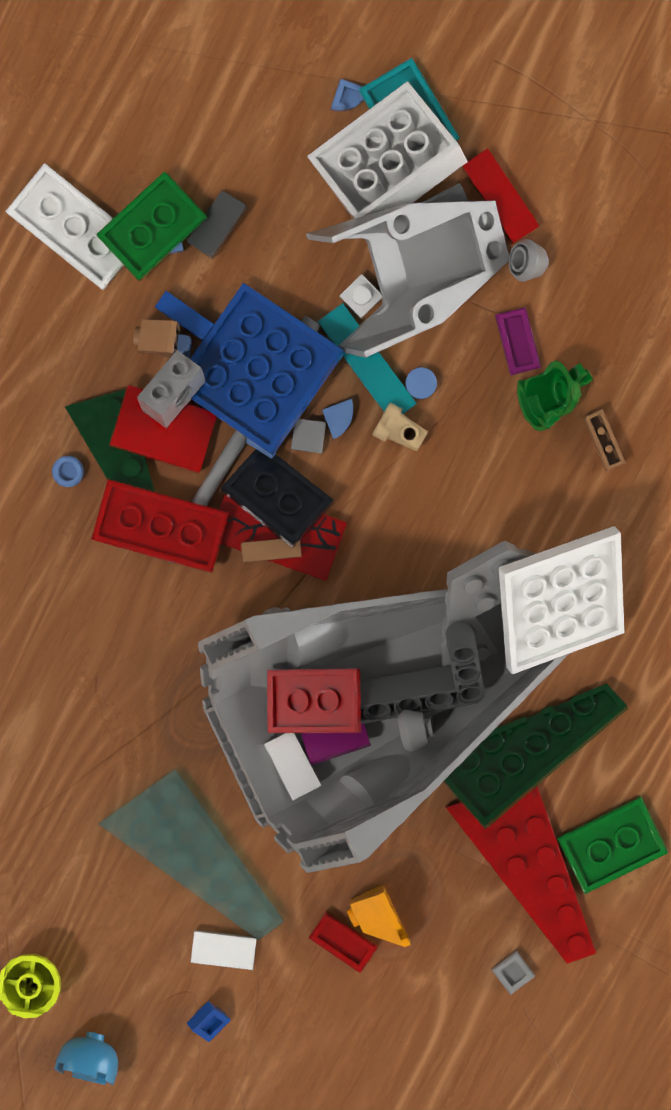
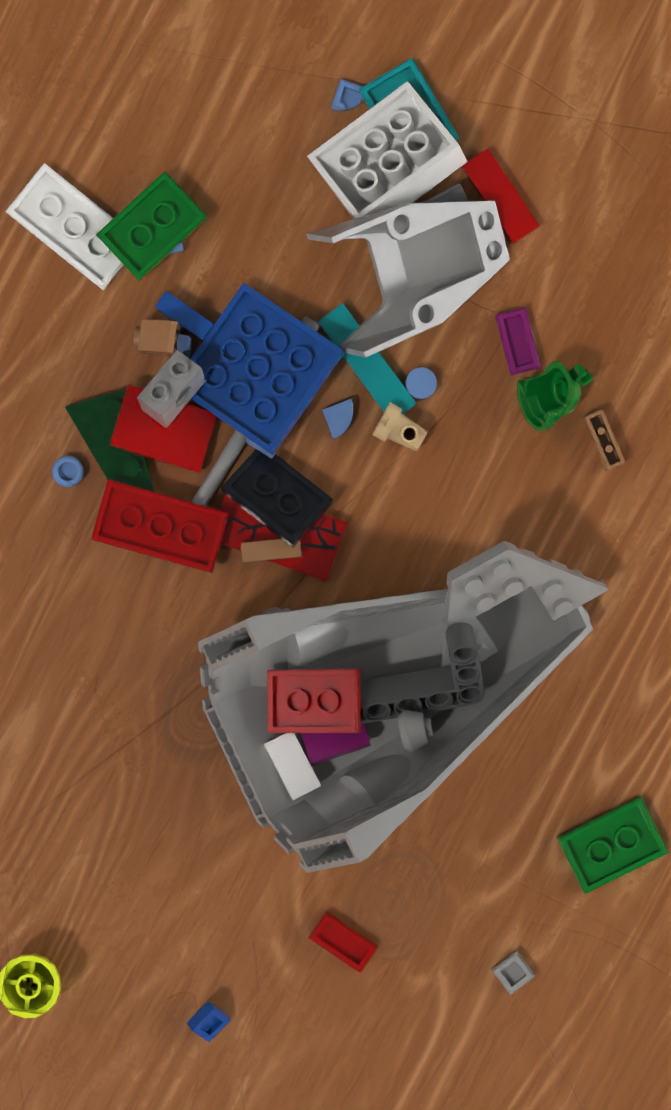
(88, 1059): dark azure cylinder -> none
(184, 842): clear light blue wing -> none
(221, 220): dark grey slope -> none
(223, 949): white tile -> none
(308, 436): light grey tile -> none
(361, 296): white plate -> none
(378, 916): light orange slope -> none
(527, 260): light grey cone -> none
(528, 751): dark green wing -> none
(531, 865): red wing -> none
(562, 599): white plate -> none

